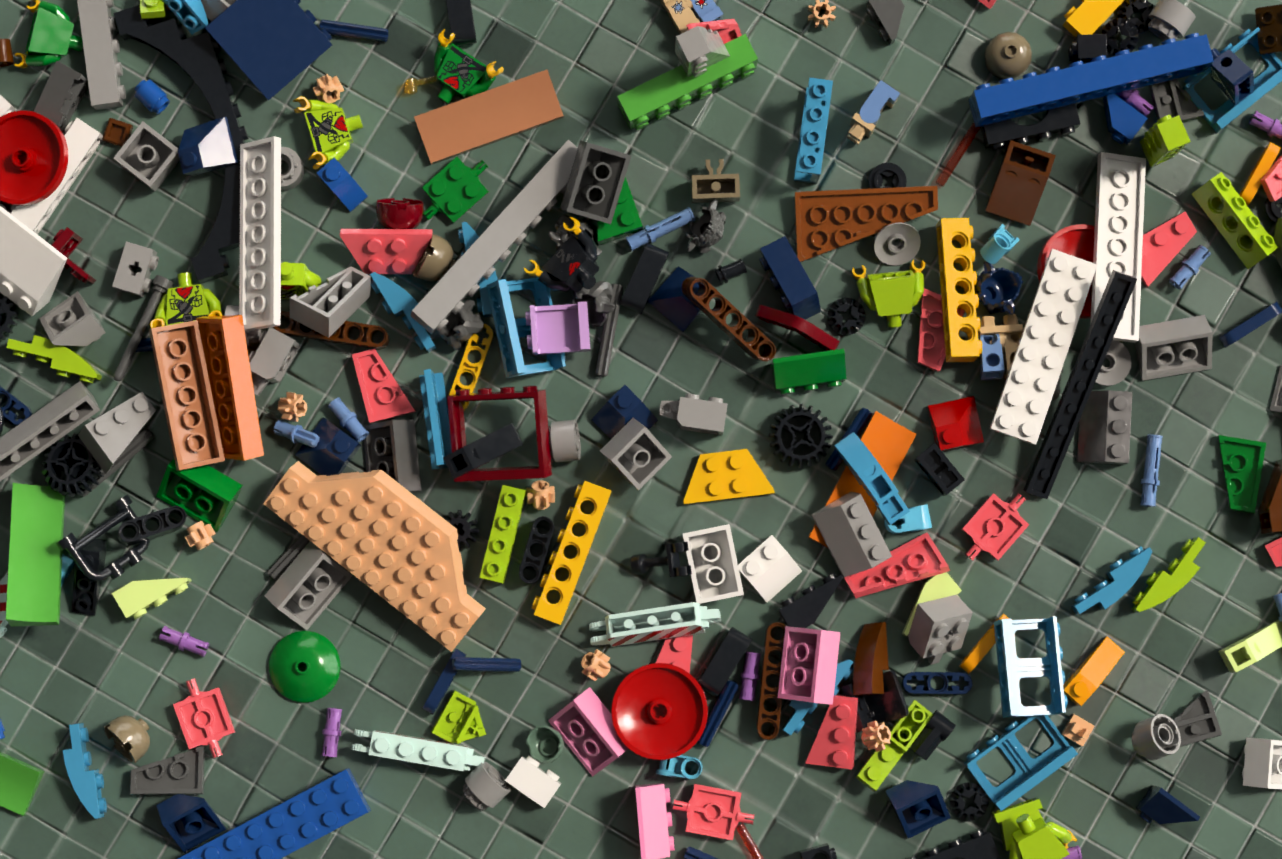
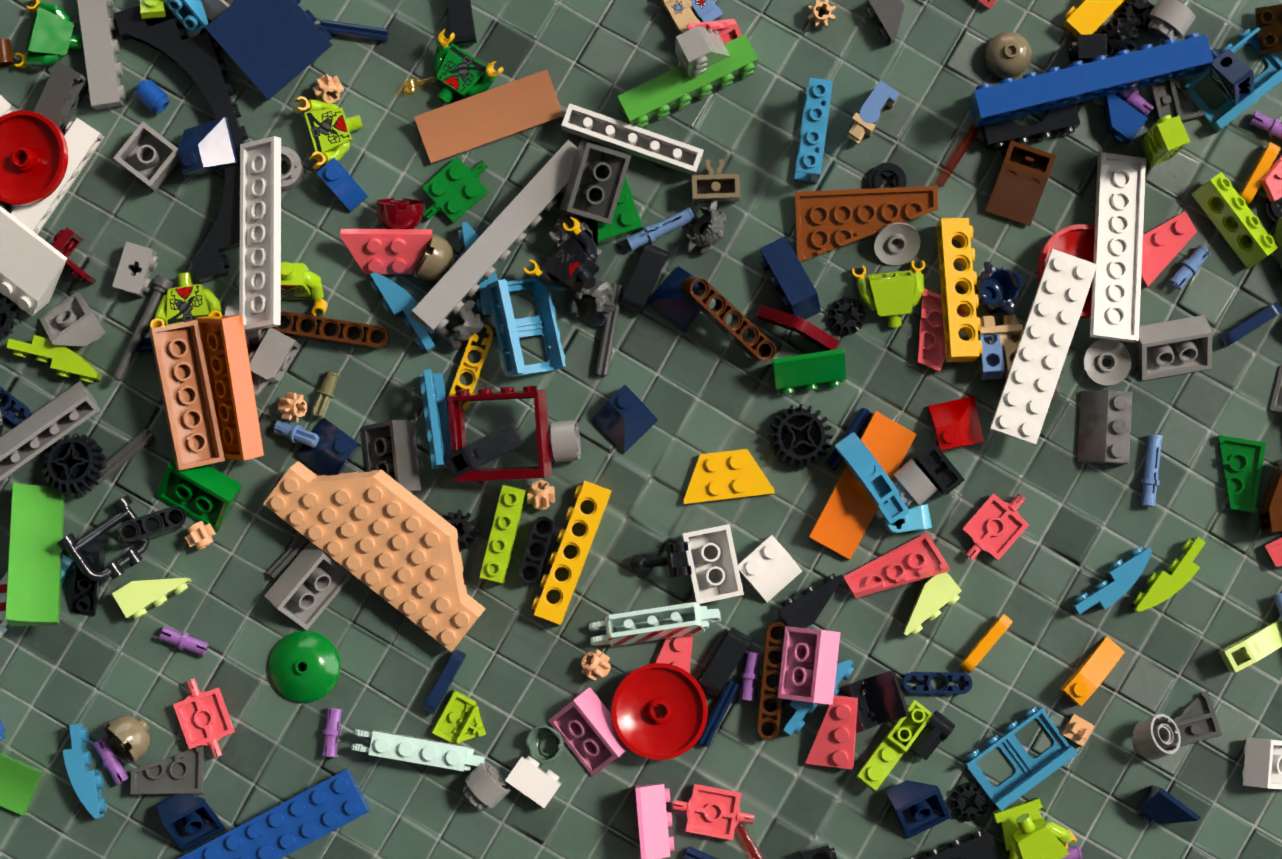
(110, 761): none -> medium lavender pin
(116, 429): light grey wedge -> none
(117, 132): reddish brown tile -> none
(325, 394): none -> olive axle
(331, 303): light grey wedge -> none
(348, 419): medium blue pin -> none
(379, 389): coral wing -> none
(486, 664): dark blue axle -> none
(558, 328): lavender panel -> none
(632, 139): none -> white brick
(636, 453): light grey brick -> none
(677, 767): medium azure piece -> none
(696, 414): light grey hinge -> none
(730, 271): black pin -> none
(851, 534): light grey slope -> none
(870, 660): reddish brown slope -> none
(876, 736): light nougat gear -> none
(913, 484): none -> light grey piece
(939, 627): light grey hinge -> none
(998, 245): medium azure piece -> none
(1012, 668): window -> none
(1080, 384): black plate -> none

